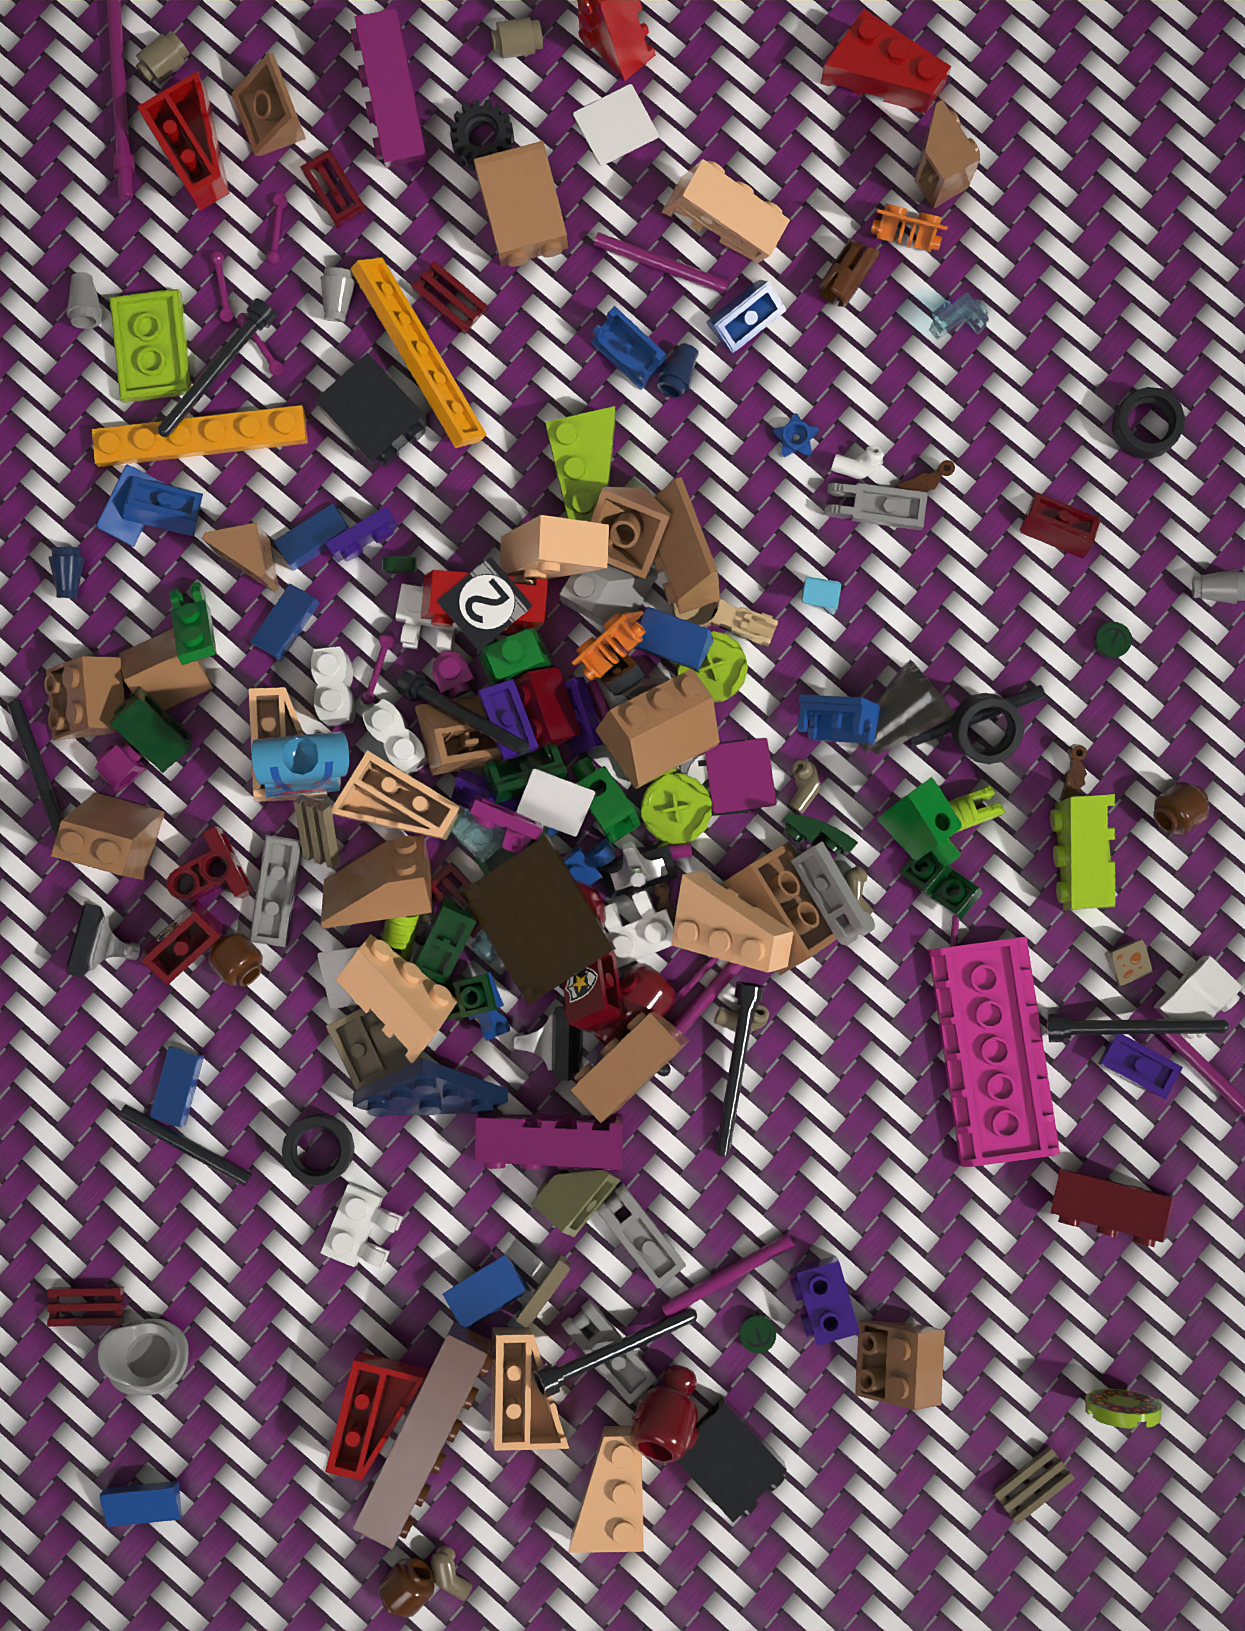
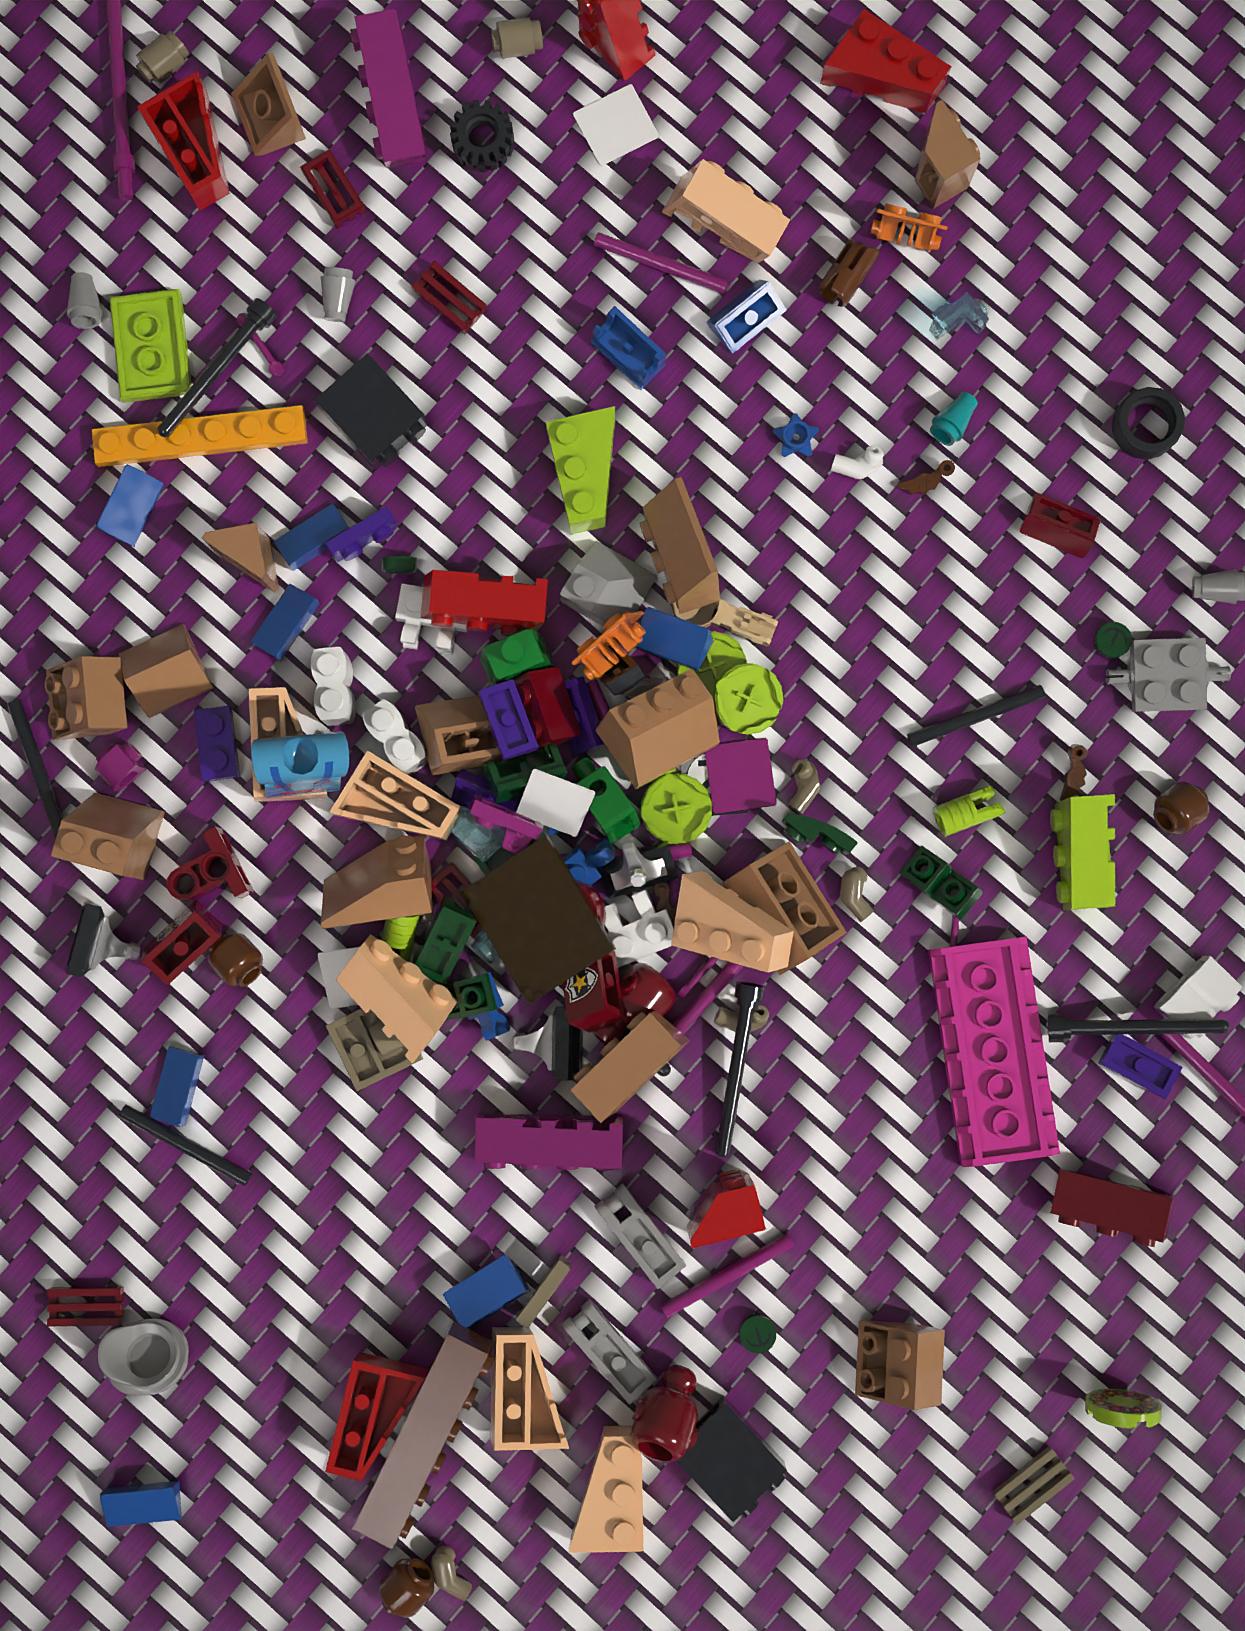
(66, 570): dark blue cone -> none
(151, 730): dark green hinge -> none
(162, 506): blue slope -> none
(192, 626): green hinge -> none
(217, 743): none -> dark purple plate
(226, 313): magenta hinge -> none
(276, 891): light grey tile -> none
(280, 202): magenta hinge -> none
(290, 1154): black tyre -> none
(311, 831): dark tan tile -> none
(352, 1227): white plate -> none
(386, 642): magenta hinge -> none
(416, 687): black piece -> none
(418, 352): light orange plate -> none
(429, 1090): dark blue plate -> none
(452, 674): magenta plate -> none
(484, 603): sticker -> none
(521, 204): medium nougat slope -> none
(551, 1378): black piece -> none
(553, 549): light nougat wedge -> none
(573, 1198): olive slope -> none
(634, 527): medium nougat slope -> none
(678, 372): dark blue cone -> none
(726, 1210): none -> red slope
(747, 698): none -> lime tile
(821, 593): medium azure slope -> none
(825, 1301): dark purple brick -> none
(832, 894): light grey plate -> none
(838, 718): blue hinge -> none
(879, 505): light grey hinge -> none
(907, 709): clear smoke cone -> none
(924, 823): green torso -> none
(952, 421): none -> teal cone
(1008, 744): black tyre -> none
(1129, 961): dark tan slope -> none
(1168, 675): none -> light grey plate

